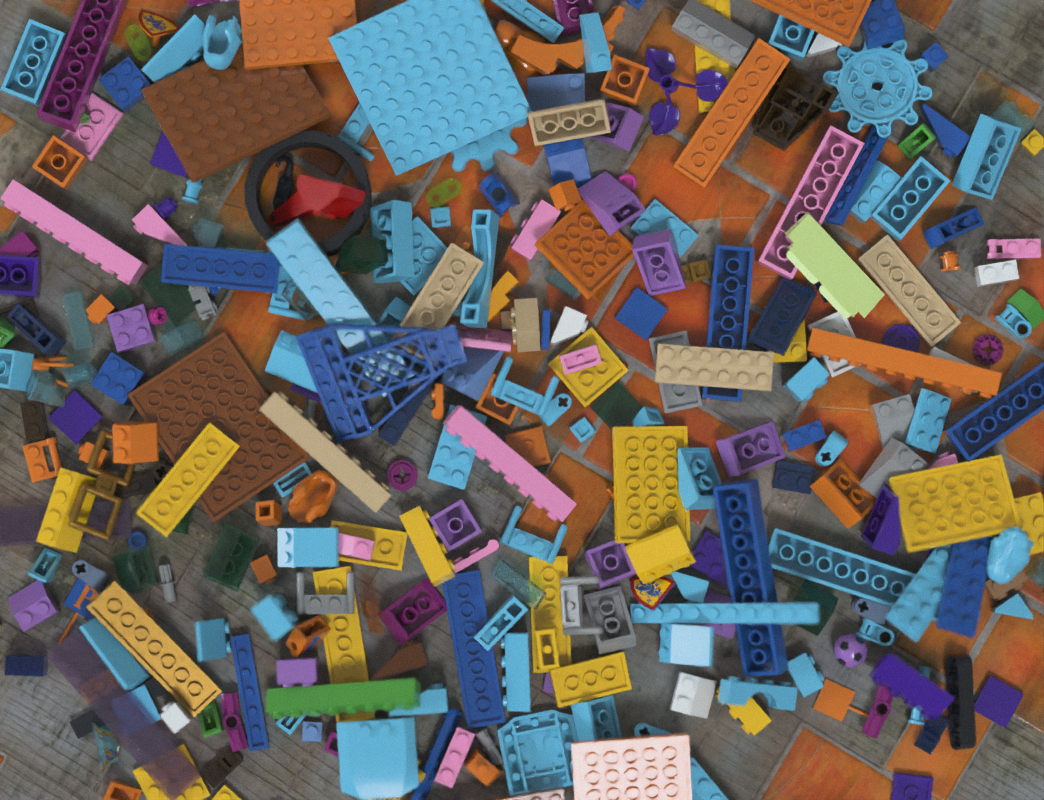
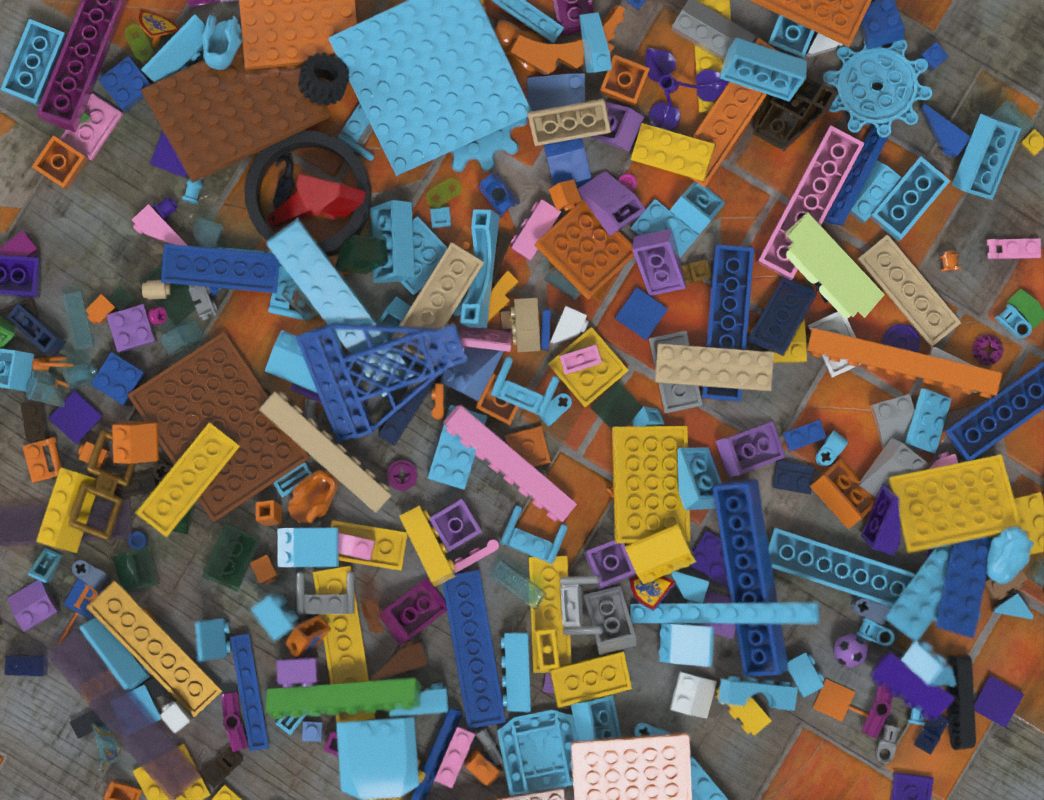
(70, 230): bright pink brick -> none
(155, 289): none -> tan brick
(167, 583): light grey axle -> none
(210, 720): bright green slope -> none
(323, 91): none -> black tyre
(501, 621): medium azure slope -> none
(582, 429): medium azure tile -> none
(673, 152): none -> yellow plate
(697, 207): none -> medium azure slope
(763, 69): none -> medium azure slope
(806, 380): medium azure brick -> none
(812, 594): slope -> none
(888, 742): none -> light grey connector
(916, 141): bright green slope -> none
(929, 665): none -> medium azure slope
(953, 228): blue slope -> none
(996, 273): white brick -> none

